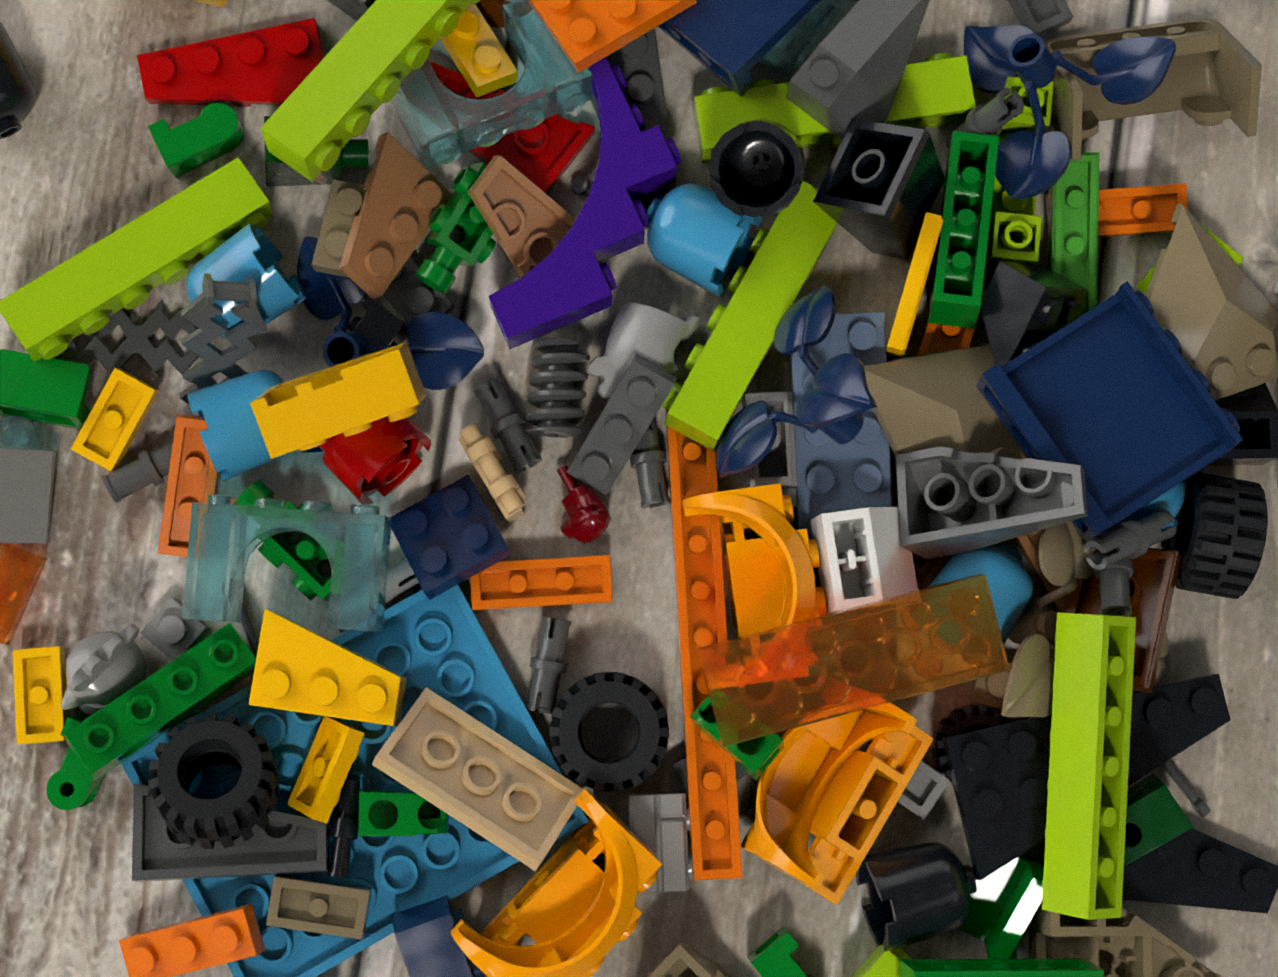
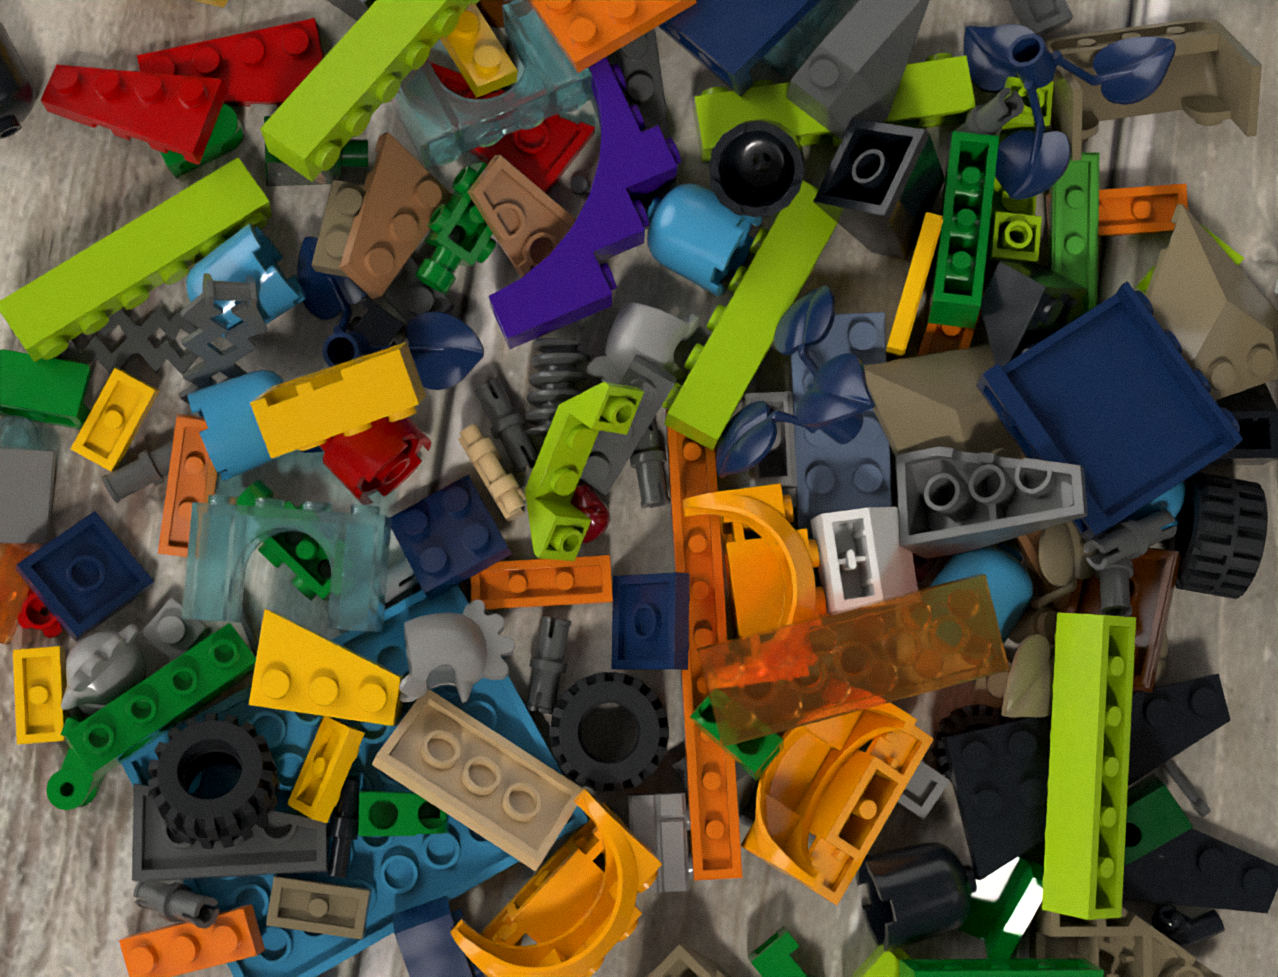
(32, 617): none -> red plate
(84, 576): none -> dark blue plate
(152, 107): none -> red wing
(177, 903): none -> dark grey pin
(454, 651): none -> light grey piece
(554, 522): none -> lime slope
(650, 621): none -> dark blue plate
(1186, 930): none -> black arm

